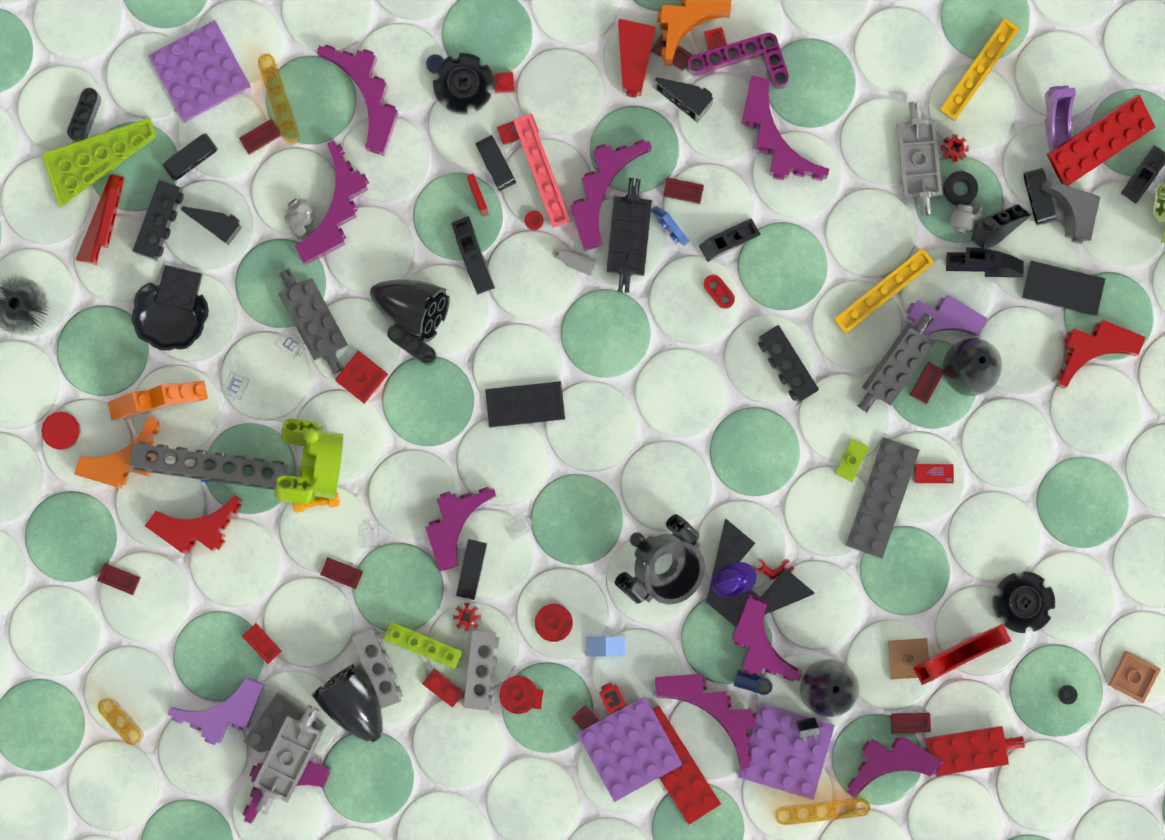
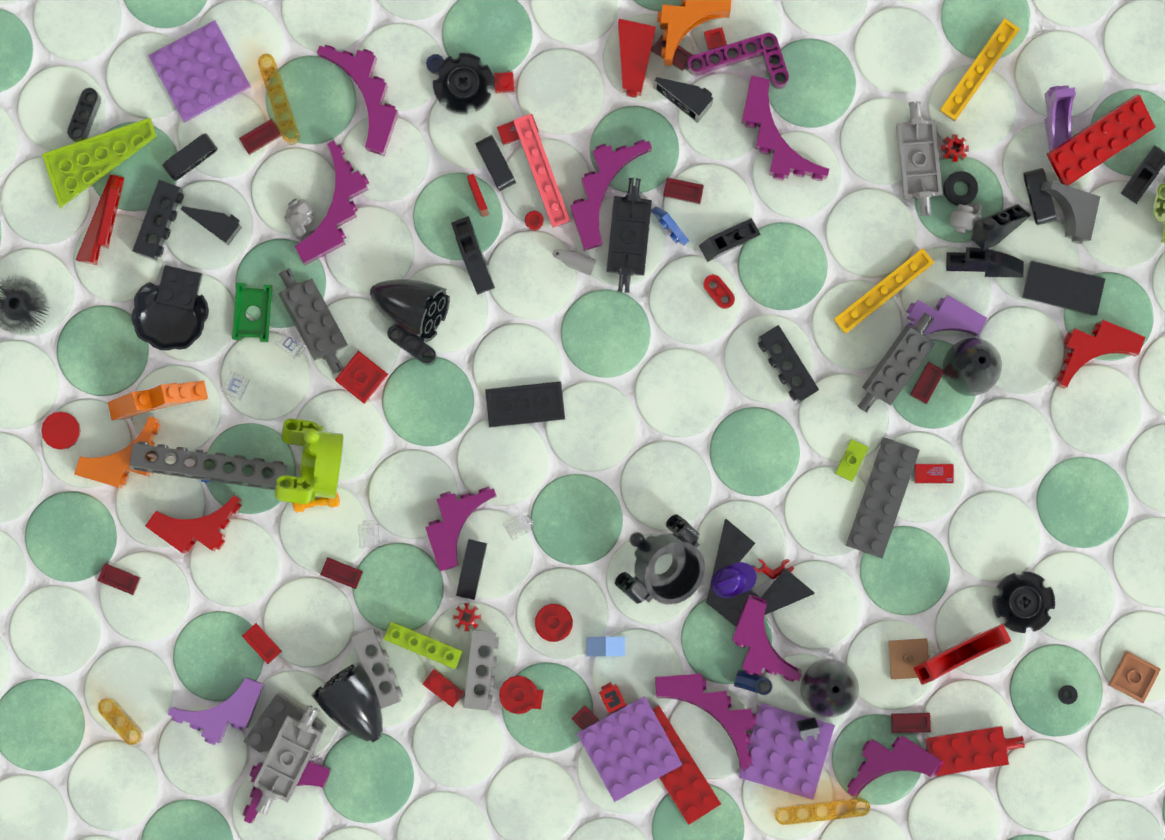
(244, 299): none -> green piece

